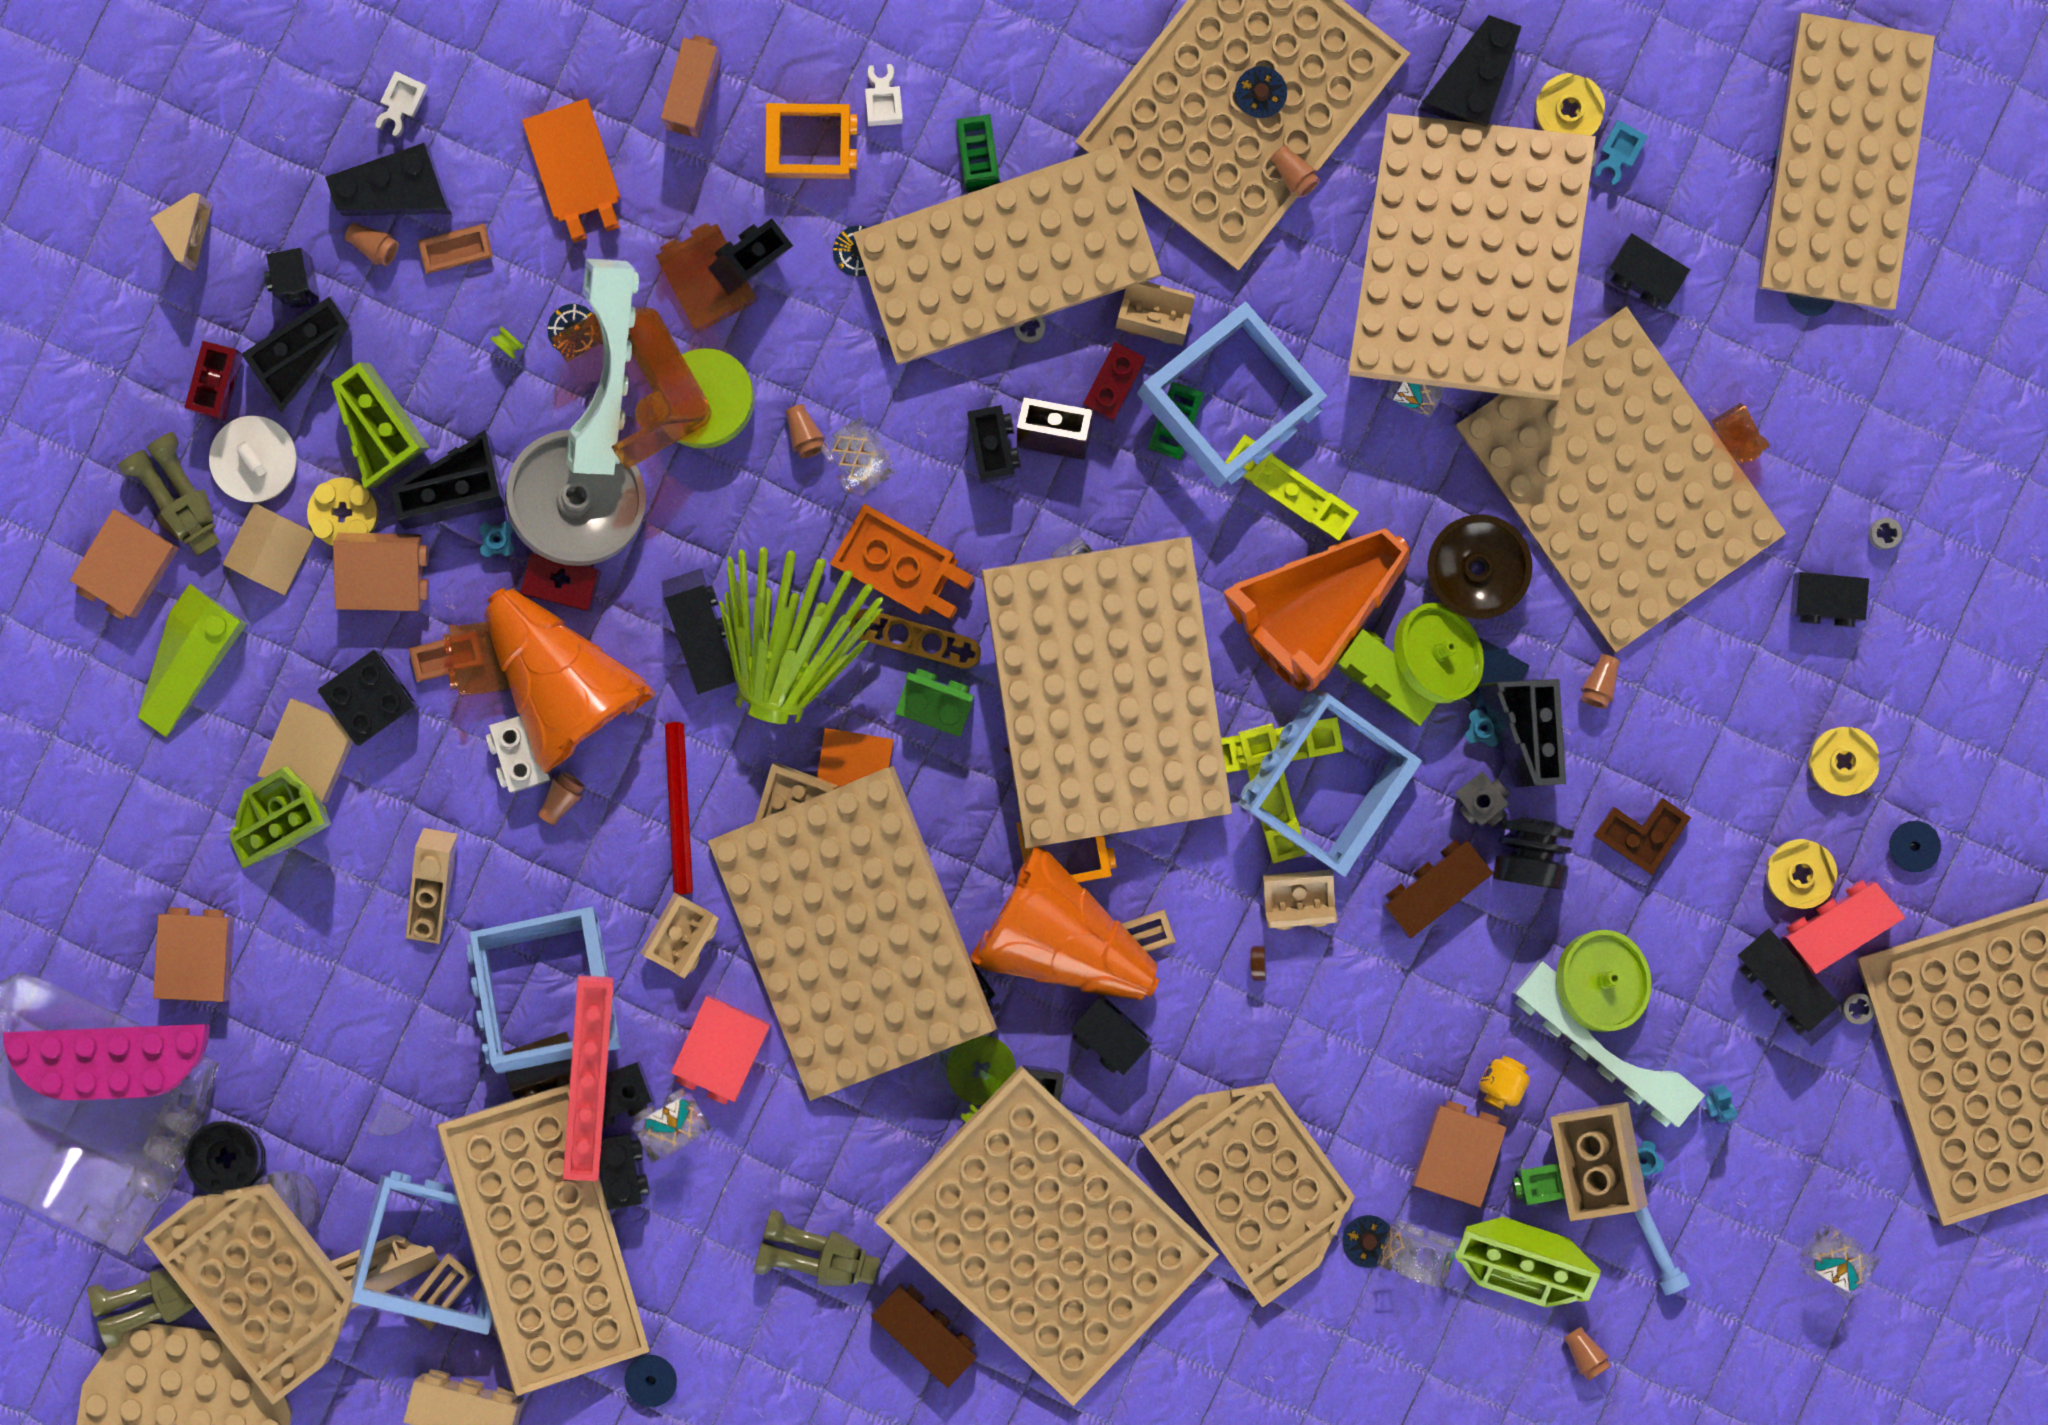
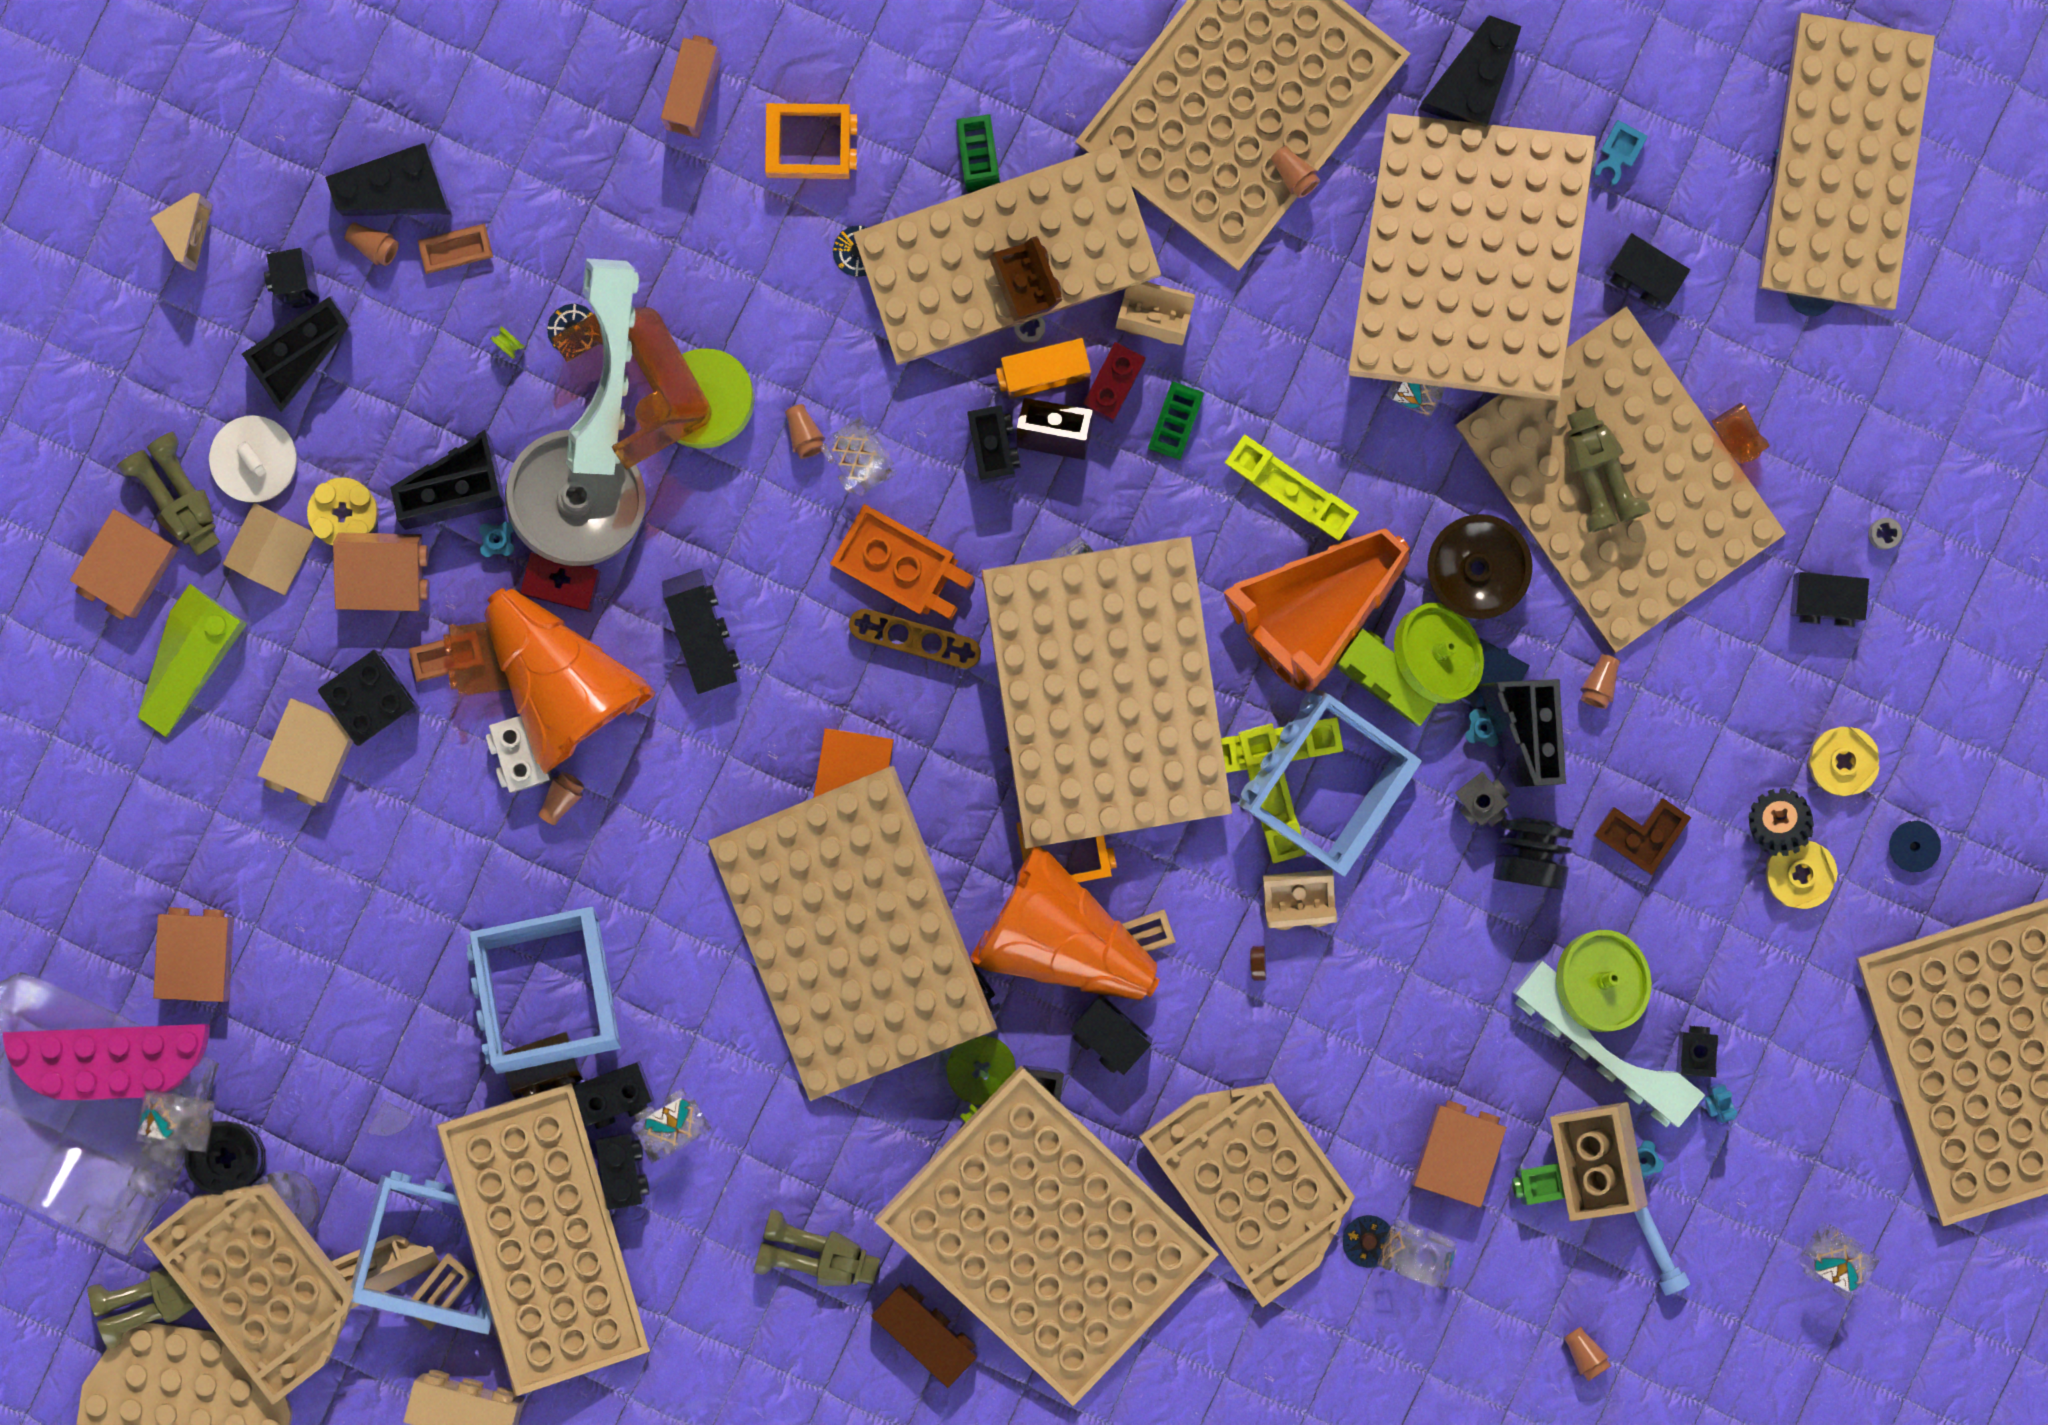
(175, 1121): none -> clear brick
(213, 380): dark red brick -> none
(276, 816): lime wedge -> none
(377, 425): lime wedge -> none
(403, 98): white plate -> none
(430, 885): tan slope -> none
(573, 165): orange tile -> none
(588, 1078): coral plate -> none
(650, 1380): dark blue piece -> none
(678, 808): red axle -> none
(680, 935): tan bracket -> none
(695, 285): clear orange panel -> none
(720, 1050): coral brick -> none
(750, 256): black brick -> none
(778, 677): lime plant -> none
(788, 788): tan plate -> none
(883, 101): white plate -> none
(935, 703): bright green bracket -> none
(1026, 279): none -> reddish brown bracket
(1044, 369): none -> light orange window
(1188, 436): light blue window -> none
(1261, 92): piece -> none
(1436, 887): reddish brown brick -> none
(1504, 1082): yellow head -> none
(1526, 1262): lime wedge -> none
(1574, 89): light yellow plate -> none
(1594, 447): none -> olive piece
(1686, 1060): none -> black brick
(1785, 833): none -> black wheel
(1789, 987): black wedge -> none
(1841, 926): coral slope -> none
(1862, 1018): light grey bush -> none

